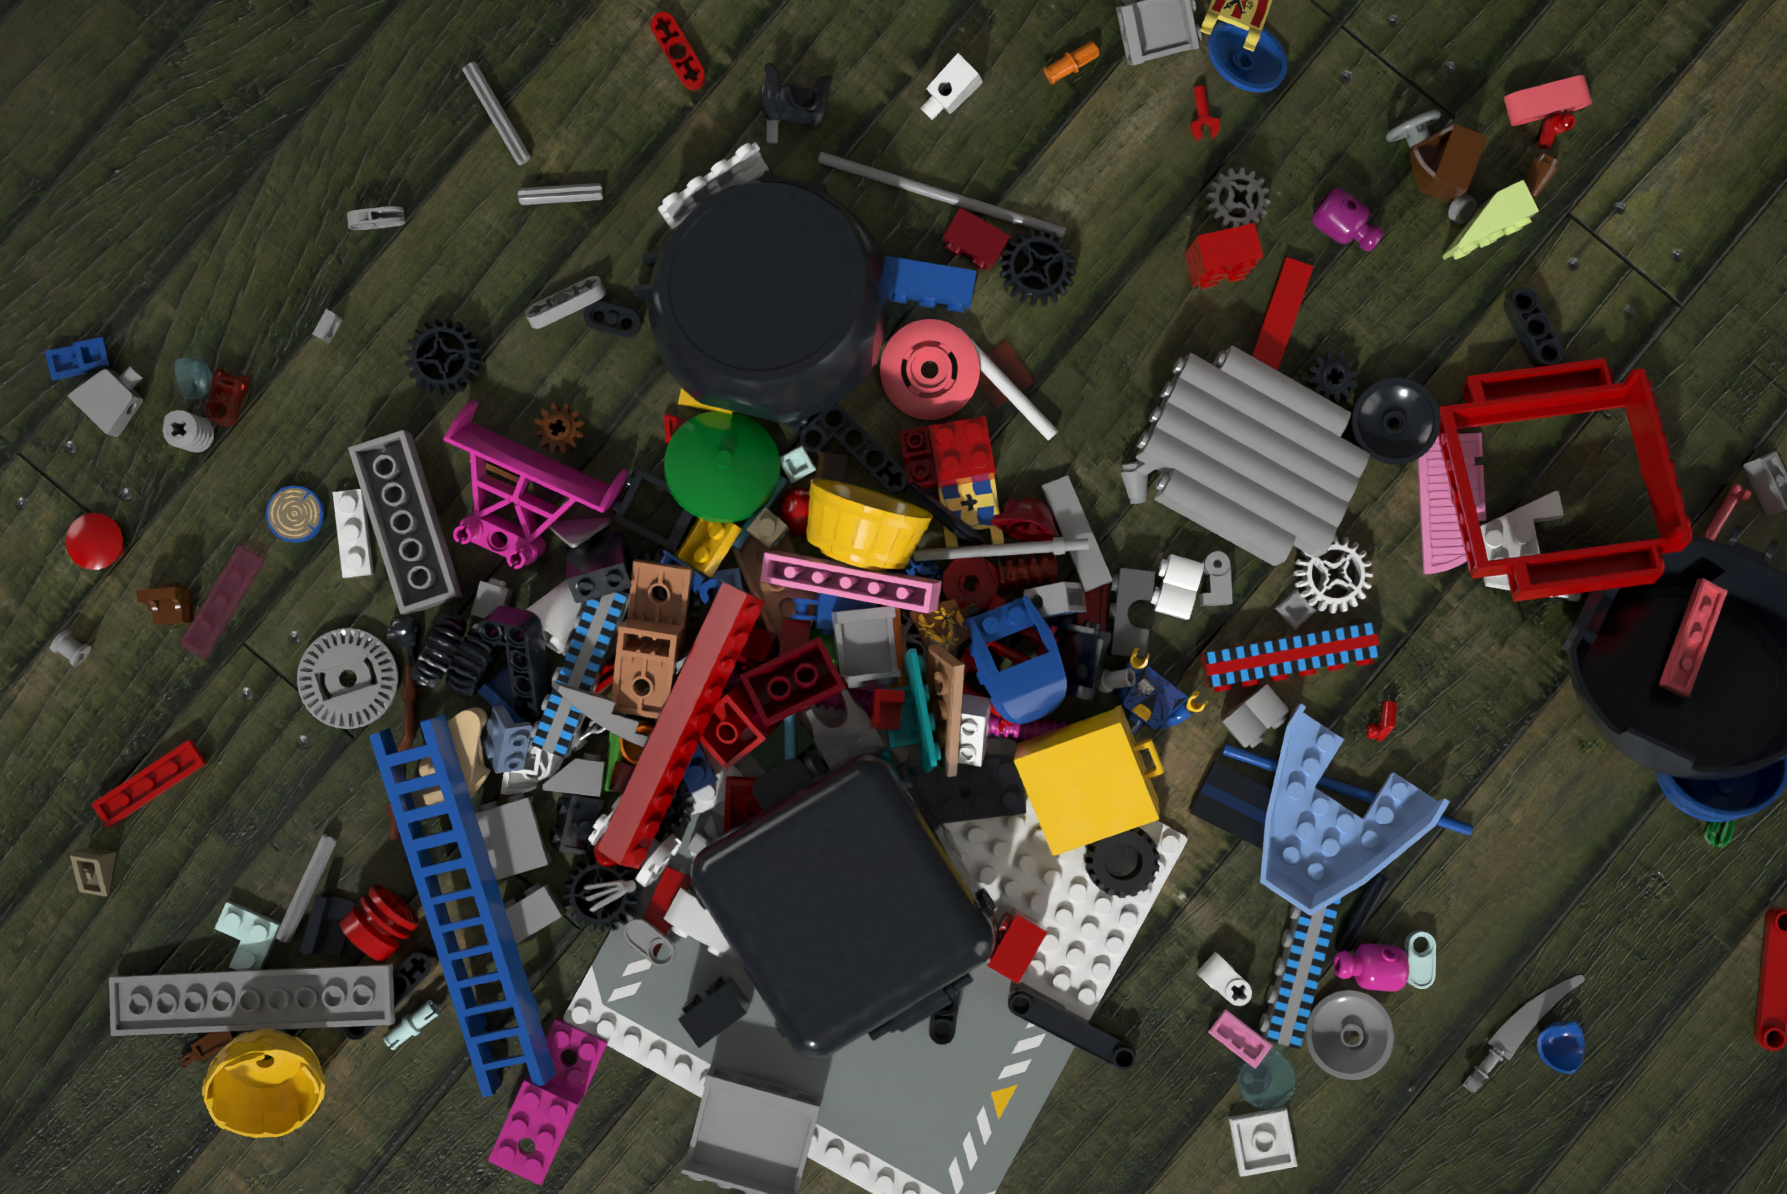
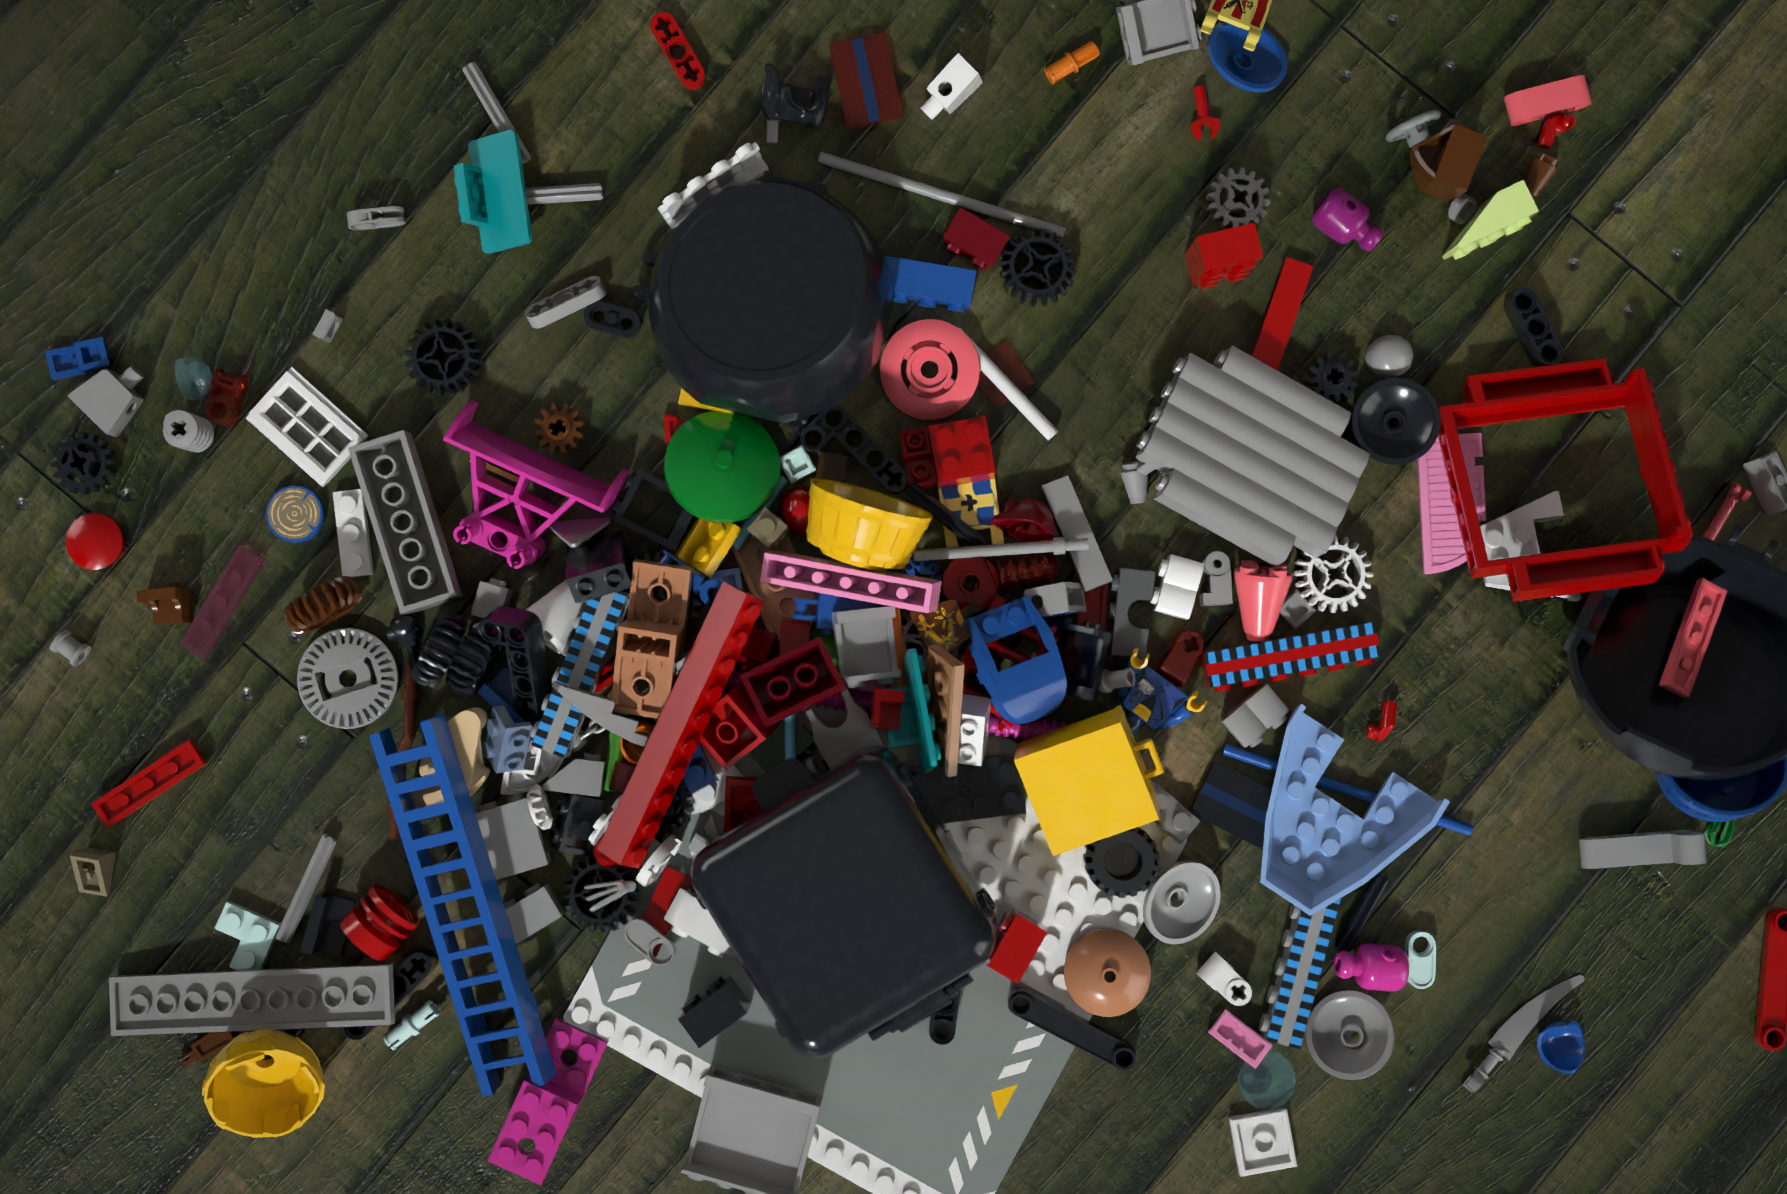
(72, 458): none -> black gear
(306, 426): none -> white piece
(323, 604): none -> reddish brown gear
(494, 192): none -> teal bracket
(539, 807): none -> white gear
(866, 81): none -> clear red tile
(1103, 952): none -> nougat dish
(1173, 816): none -> light grey hinge
(1178, 664): none -> clear red piece
(1181, 902): none -> light grey dish
(1261, 597): none -> coral cone
(1389, 356): none -> light grey hair
(1646, 848): none -> light grey beam

